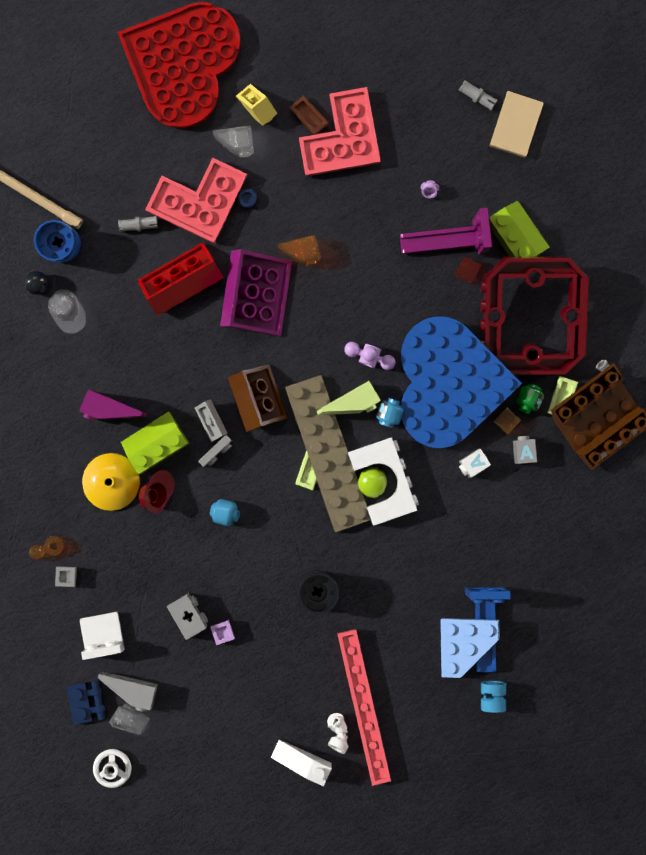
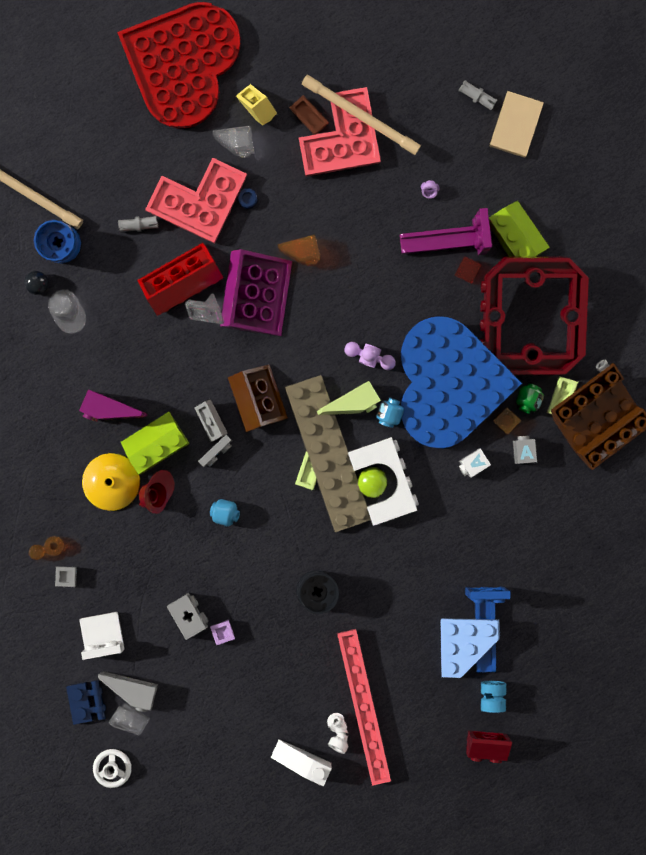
(205, 311): none -> clear slope
(404, 141): none -> tan piece
(488, 746): none -> dark red slope

